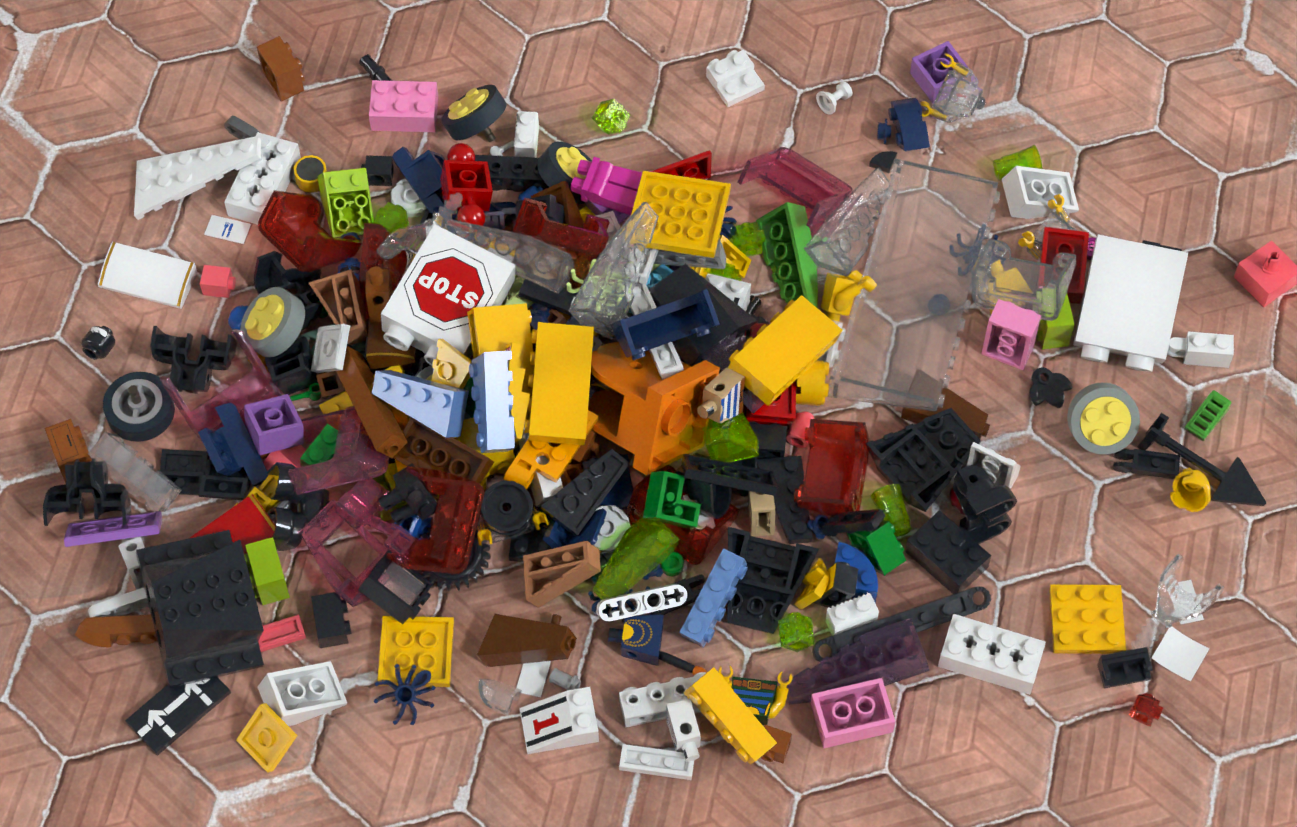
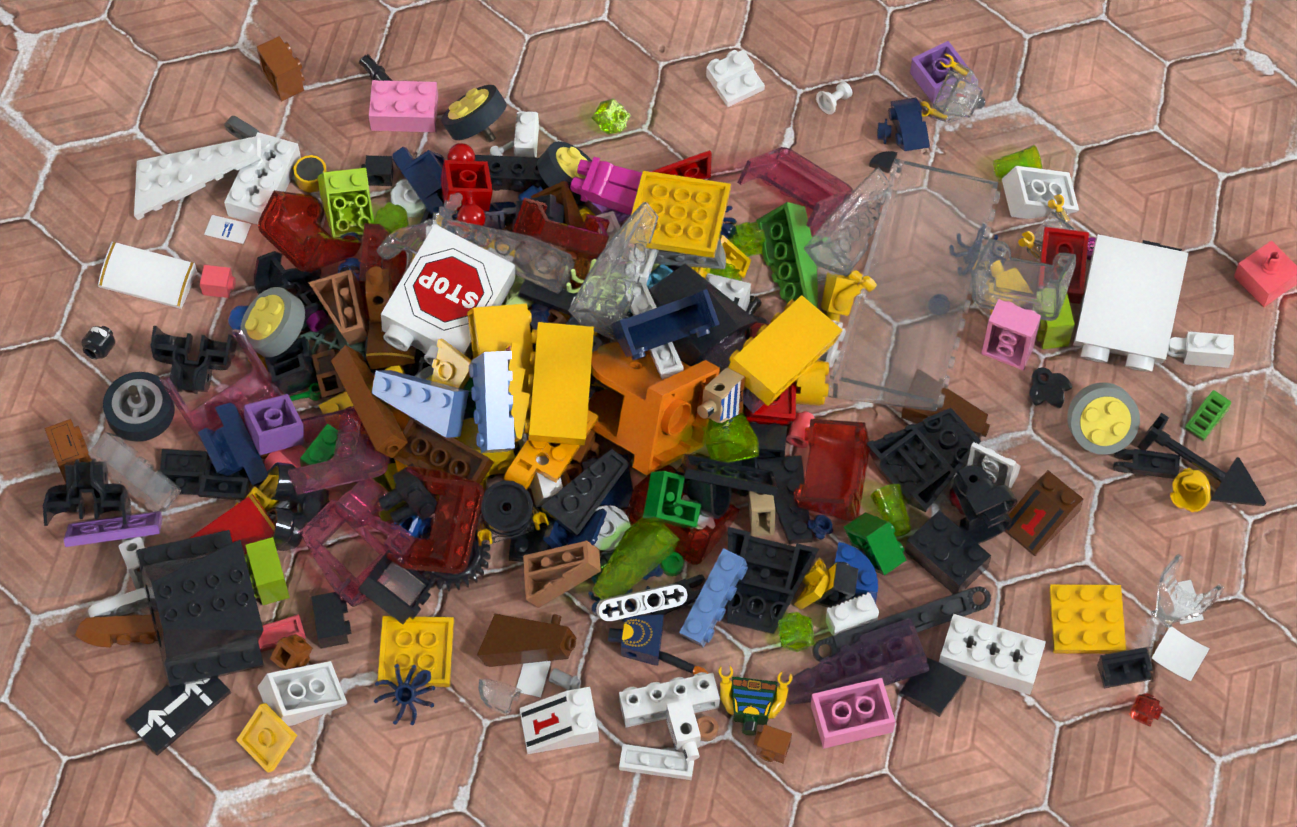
(291, 652): none -> dark orange brick
(317, 321): none -> magenta tile
(330, 348): white tile -> none
(730, 716): yellow wedge -> none
(853, 521): black hinge -> none
(933, 688): none -> black slope
(1043, 512): none -> reddish brown slope

